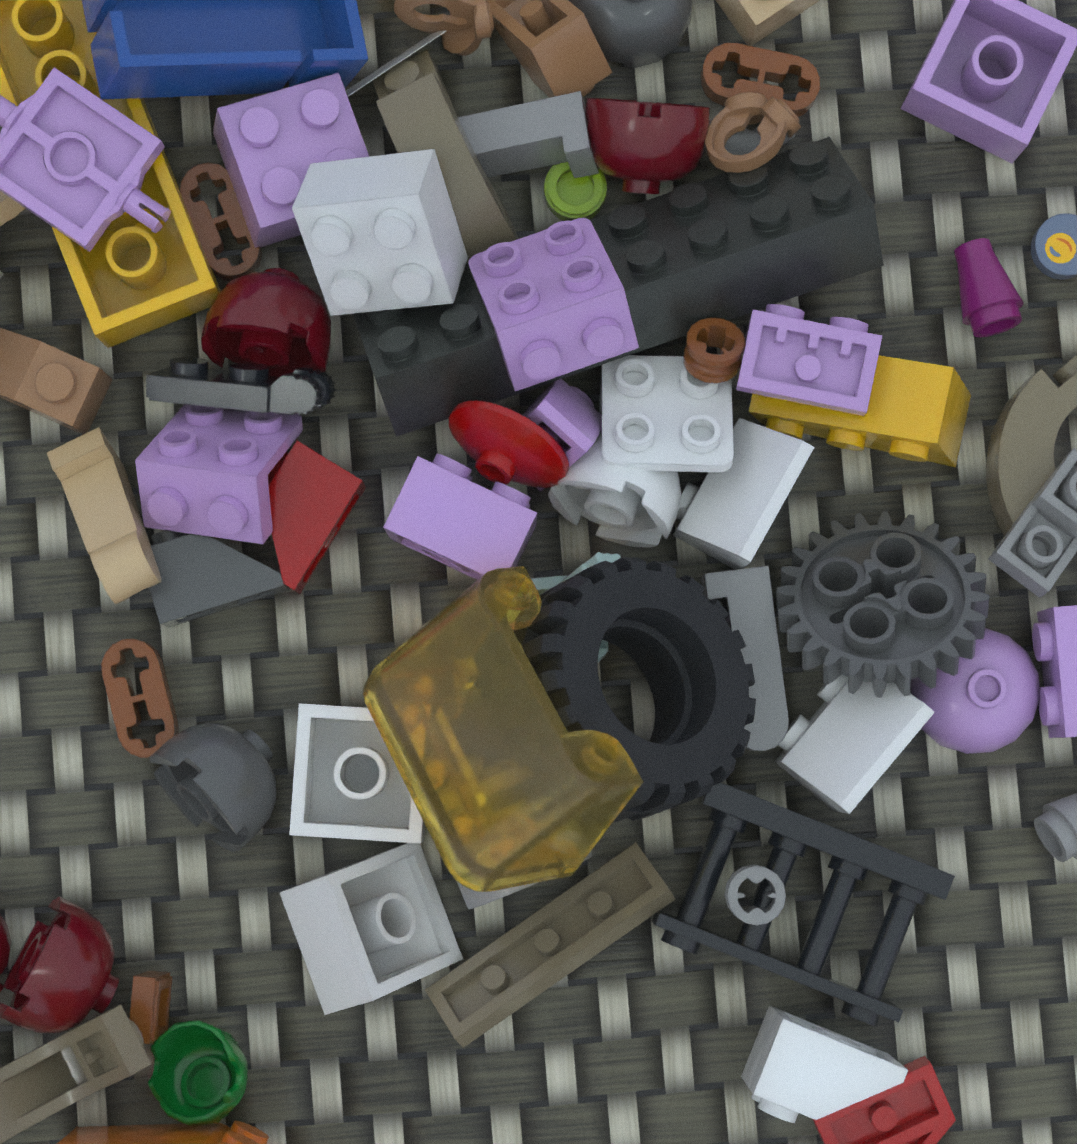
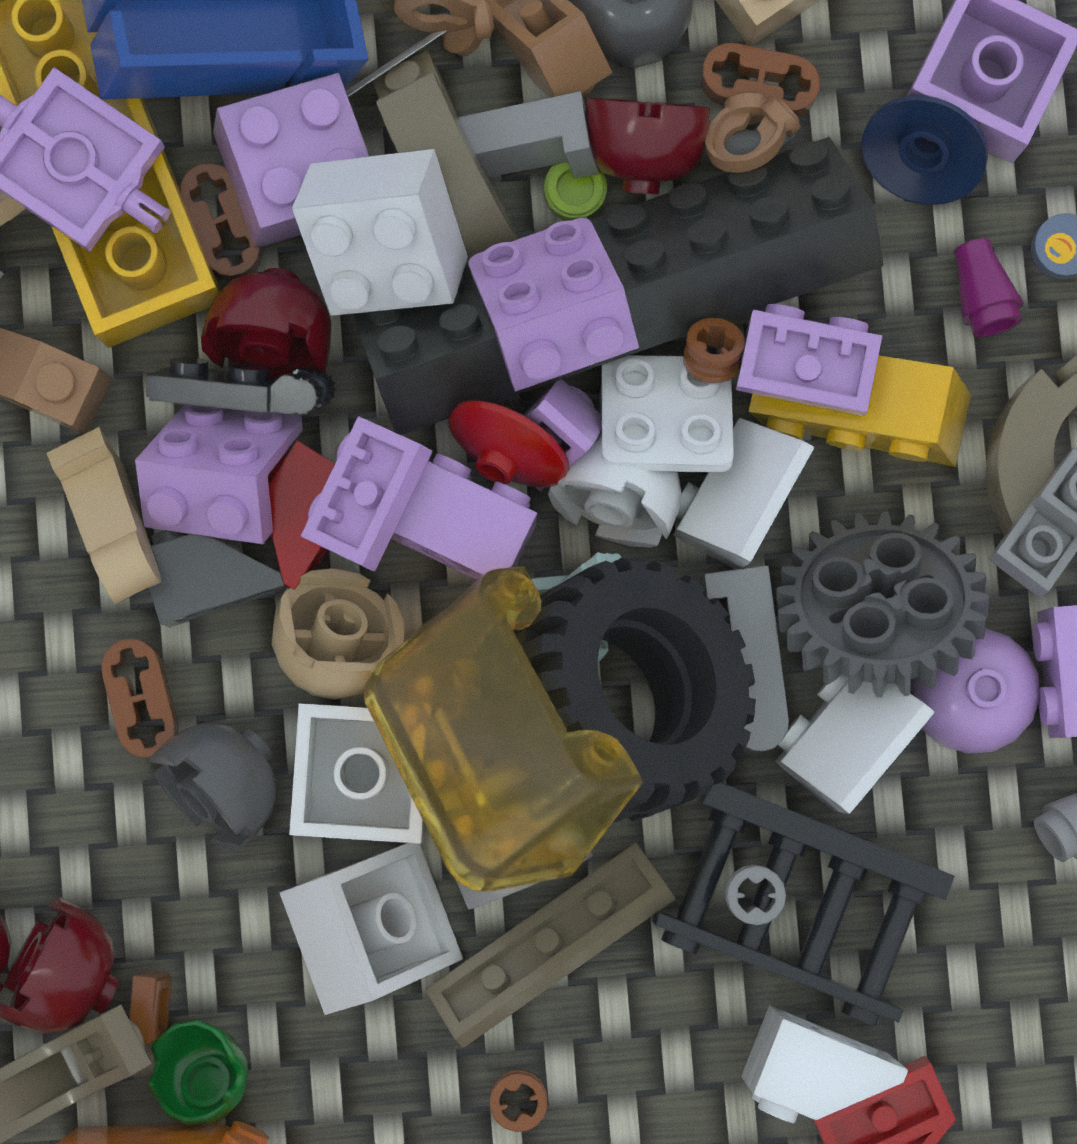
(334, 632): none -> tan cylinder
(366, 493): none -> lavender bracket
(525, 1119): none -> dark orange bush
(922, 168): none -> dark blue dish

